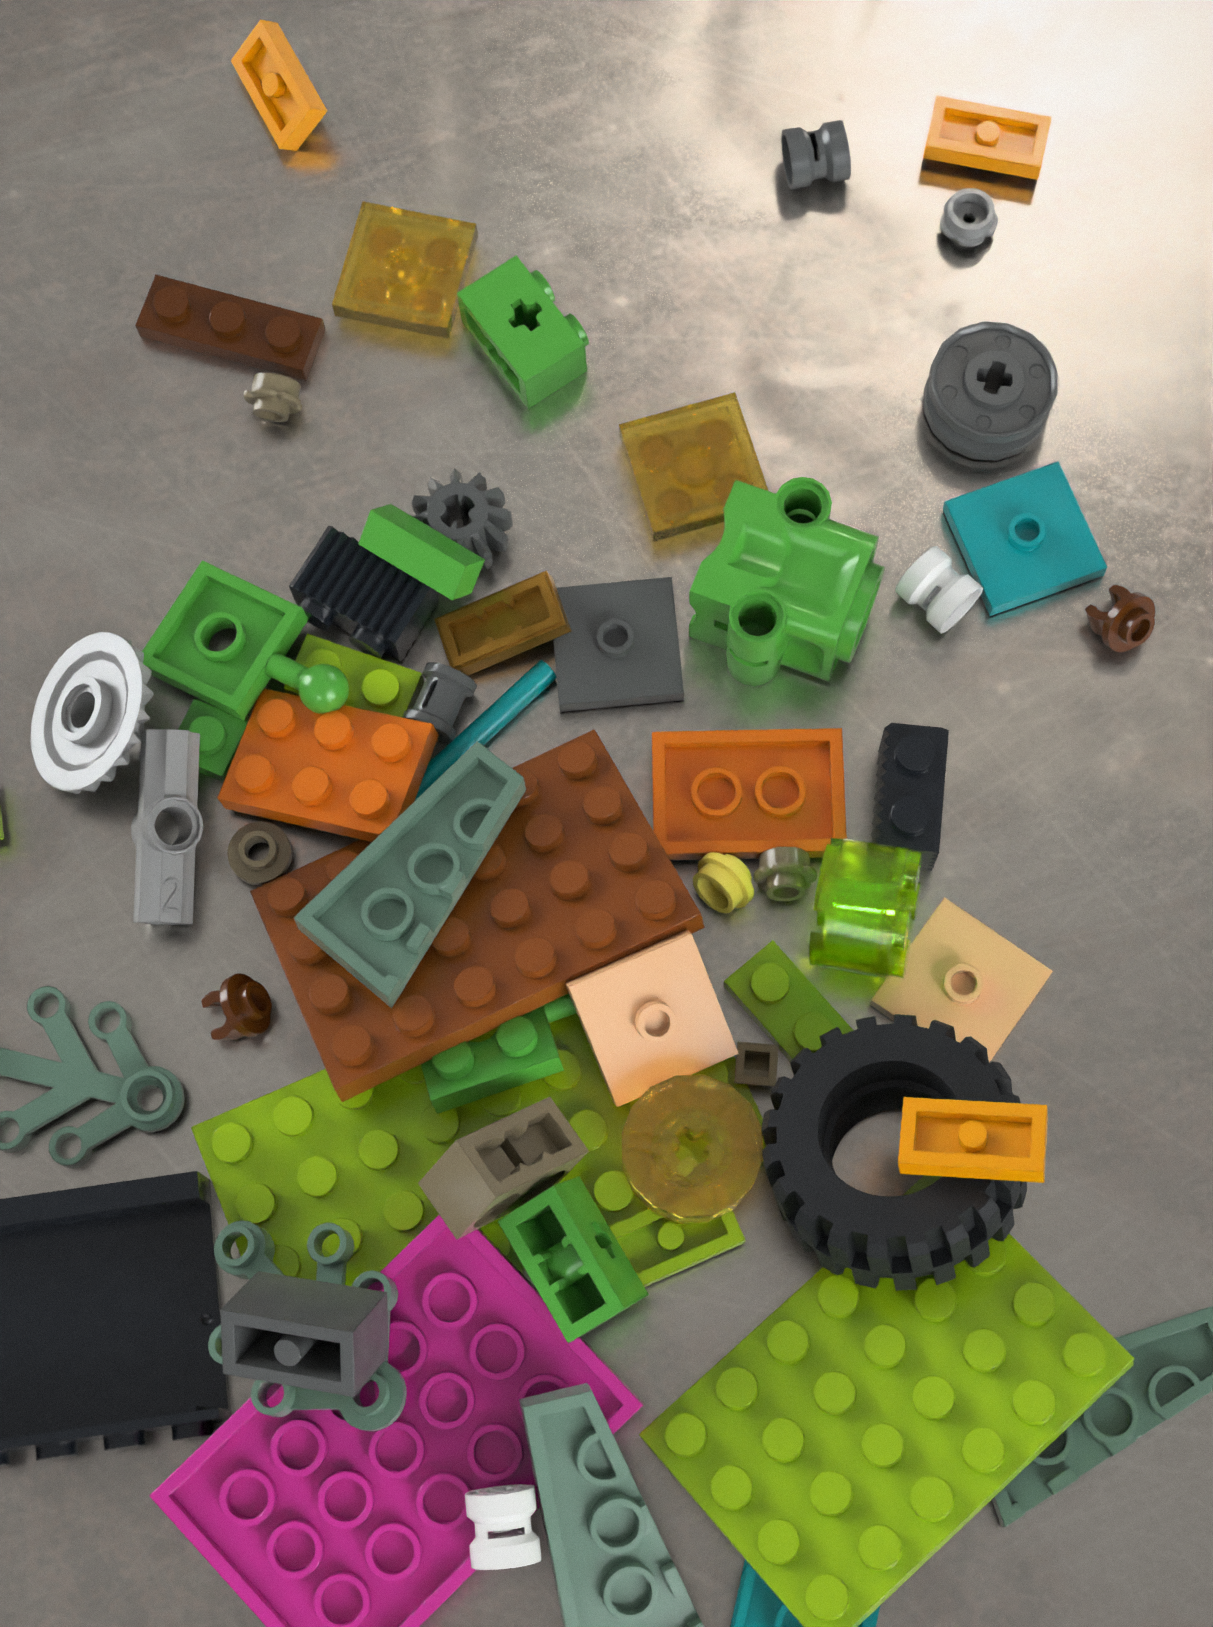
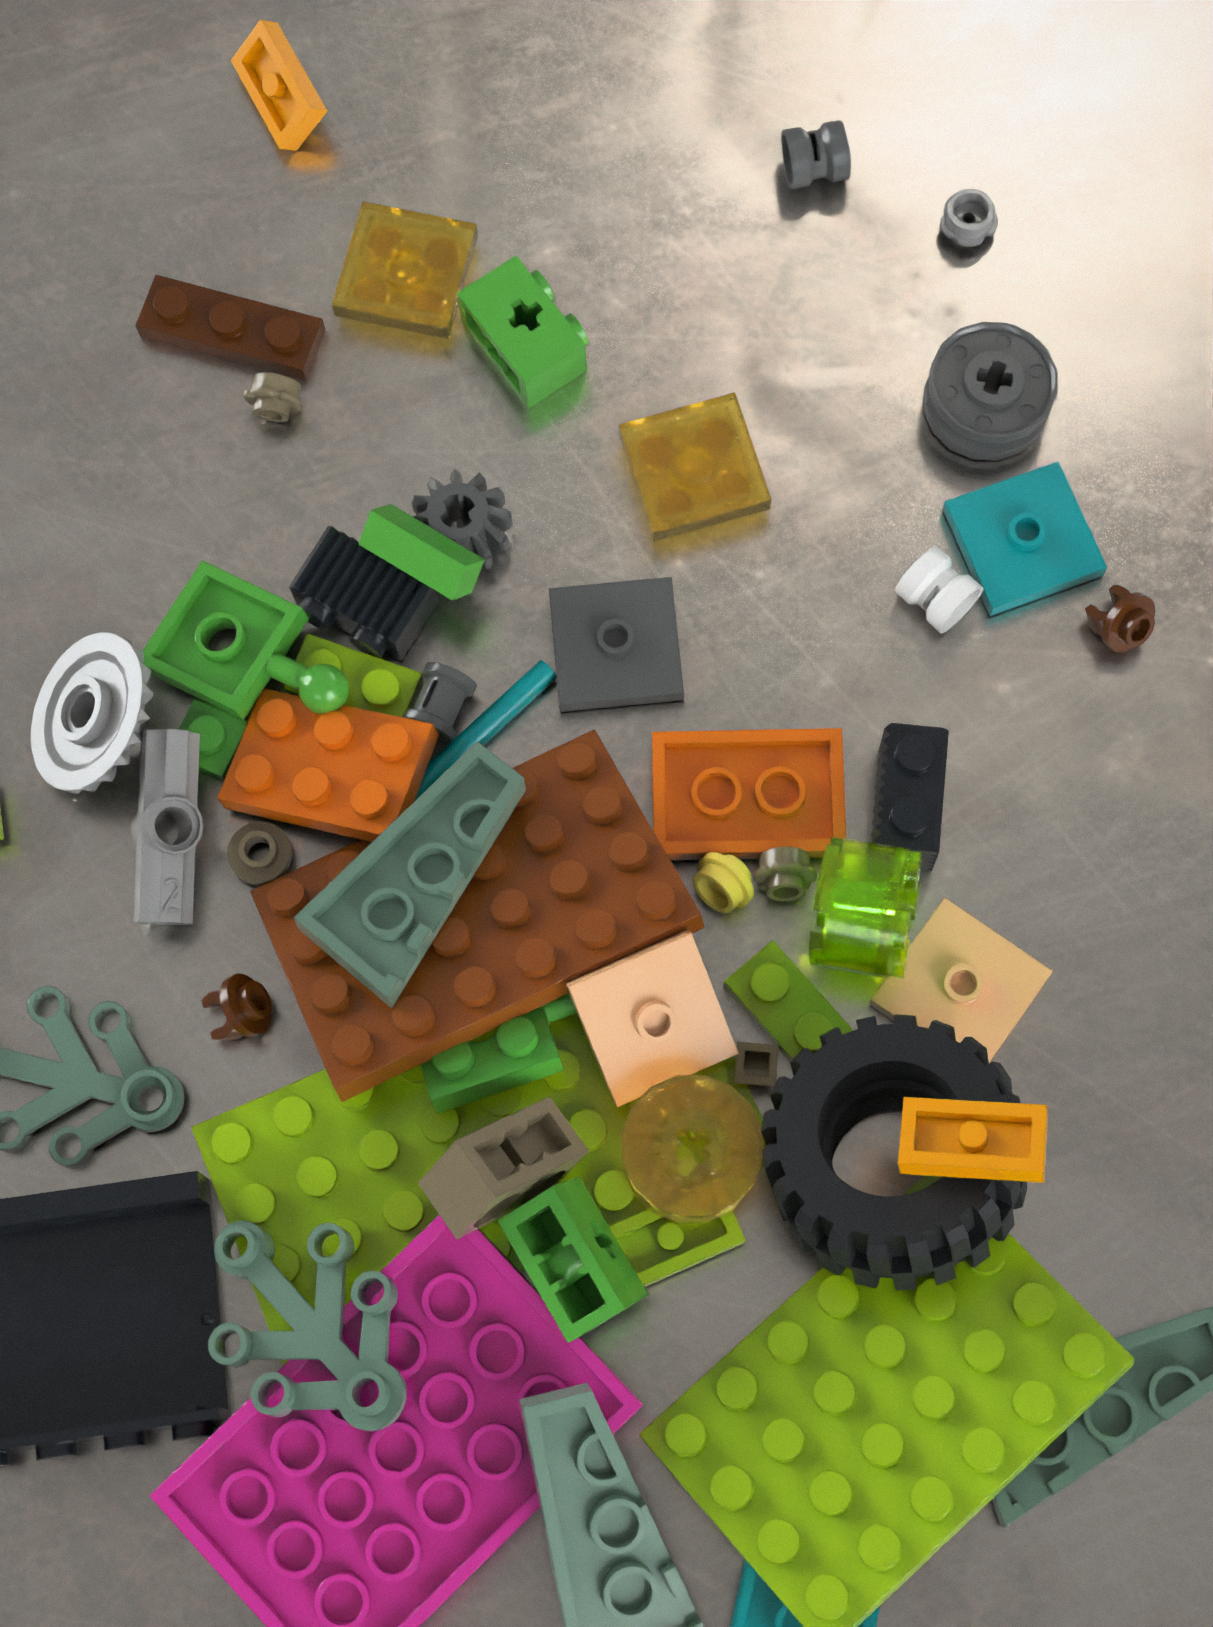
(304, 1333): dark grey brick -> none
(503, 624): pearl gold plate -> none
(503, 1511): white wheel -> none
(785, 584): bright green piece -> none
(987, 137): light orange plate -> none

